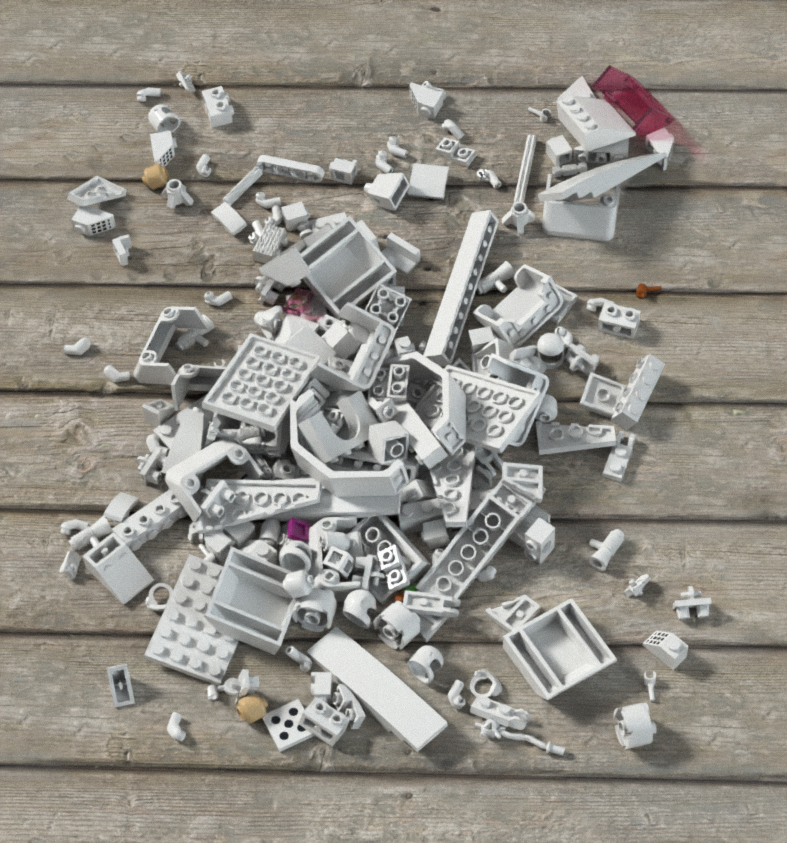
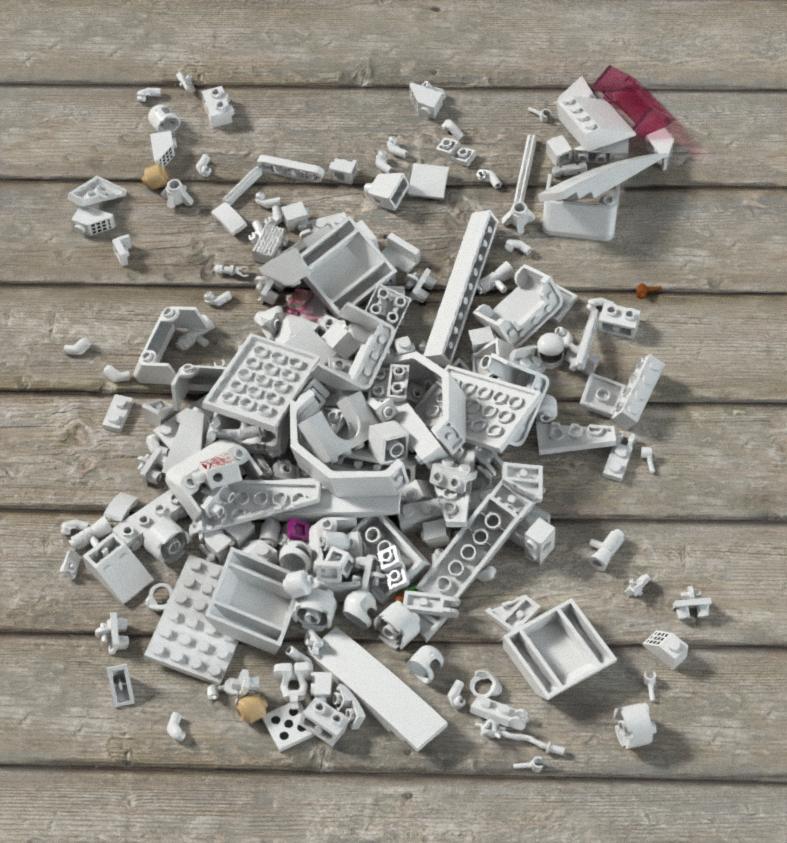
(114, 626): none -> white hips
(117, 413): none -> white plate
(165, 540): none -> white brick
(218, 471): none -> white torso
(232, 270): none -> white piece
(286, 672): none -> white piece
(313, 642): none -> white piece
(328, 570): none -> white bracket
(426, 280): none -> white hips
(451, 475): none -> white bracket
(518, 244): none -> white arm
(528, 765): none -> white hand
(587, 340): none -> white axle
(646, 452): none -> white hand

